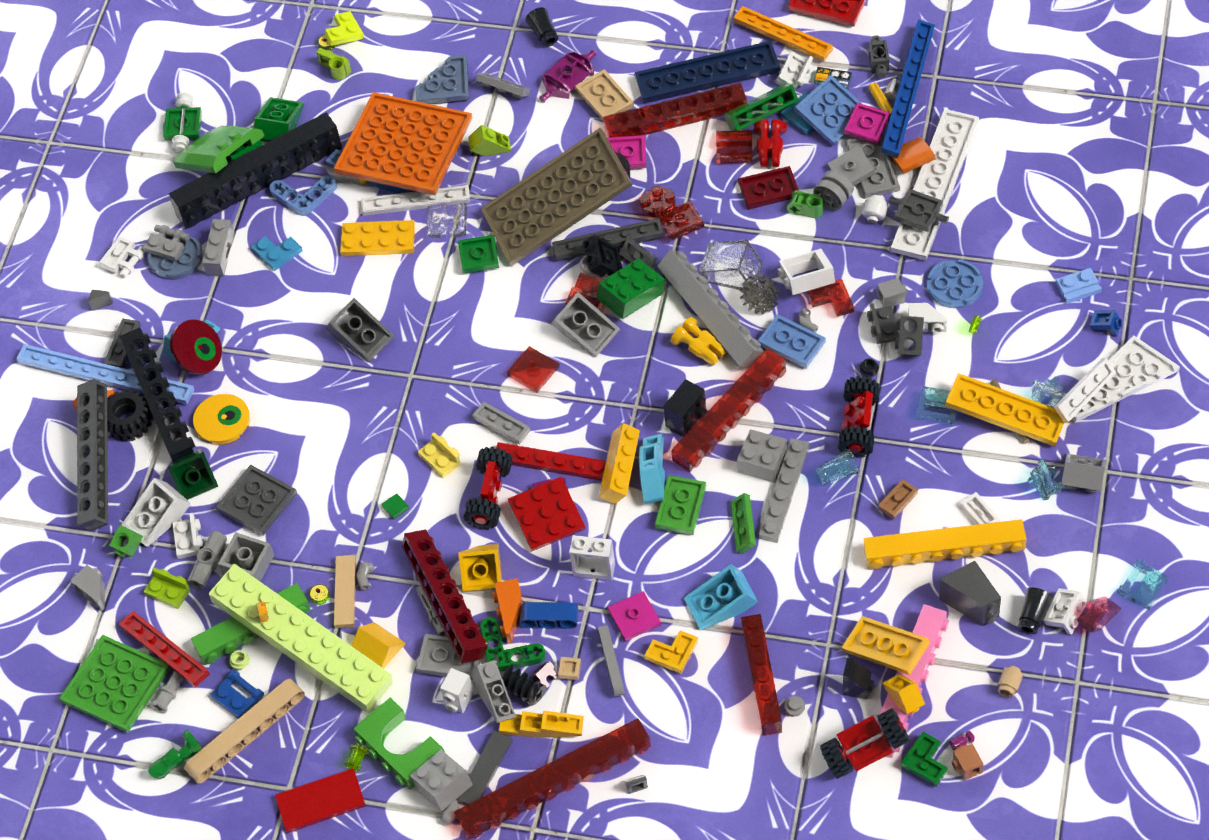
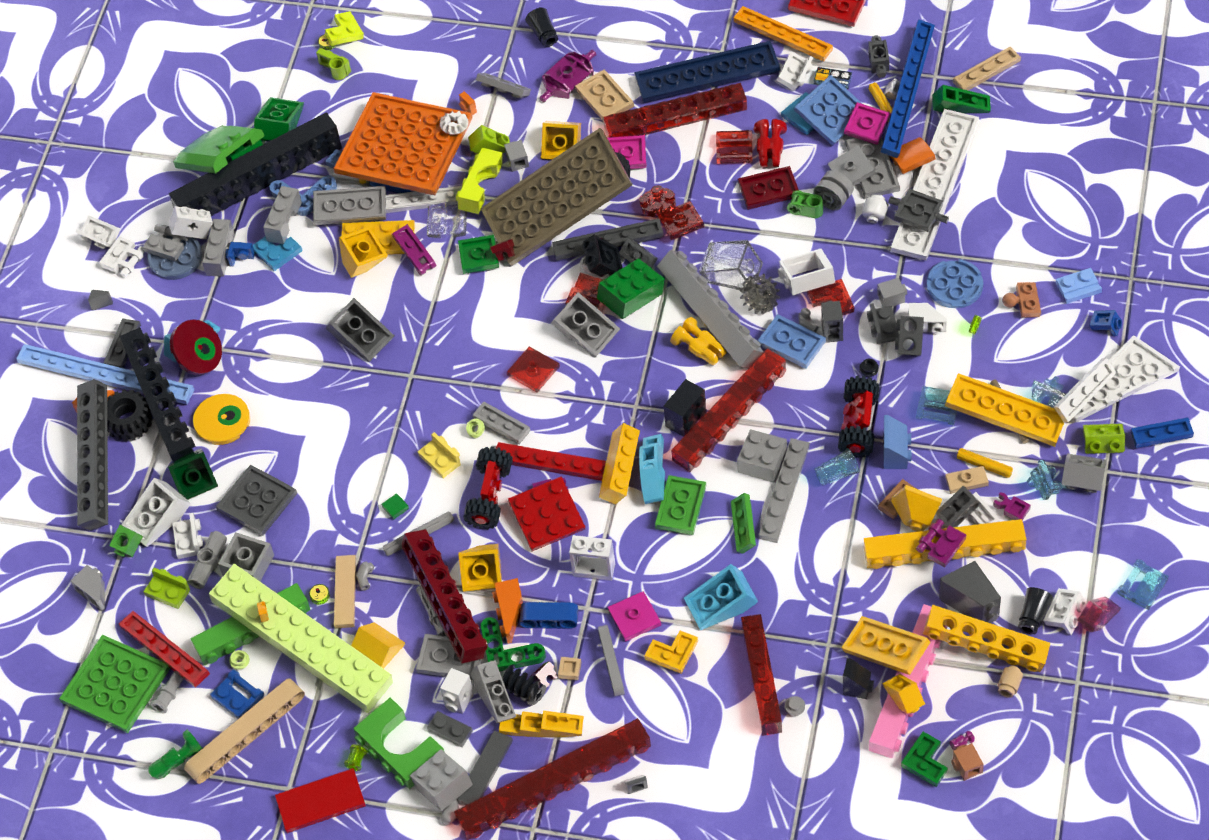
(98, 231): none -> white bracket
(182, 122): green plate -> none
(190, 222): none -> white brick
(239, 250): none -> blue bracket
(285, 205): none -> light grey arch
(349, 205): none -> light grey tile
(361, 251): none -> yellow slope
(414, 249): none -> magenta plate
(430, 526): none -> light grey axle
(446, 83): sand blue plate -> none
(449, 729): none -> dark grey plate
(452, 127): none -> white gear
(467, 103): none -> orange plate
(471, 426): none -> yellowish green plate
(486, 165): none -> neon yellow arch
(500, 248): none -> dark red tile
(516, 155): none -> light grey brick
(558, 137): none -> yellow slope
(761, 107): green brick -> none
(832, 321): none -> dark grey brick
(864, 743): plate -> none
(896, 444): none -> medium blue slope
(915, 507): none -> yellow slope
(946, 546): none -> magenta plate
(958, 507): none -> dark grey brick
(960, 100): none -> green slope
(970, 478): none -> tan plate
(987, 69): none -> tan tile
(989, 464): none -> yellow axle
(995, 634): none -> yellow brick
(1013, 508): none -> magenta plate
(1026, 298): none -> nougat plate
(1104, 438): none -> lime bracket
(1162, 432): none -> blue plate

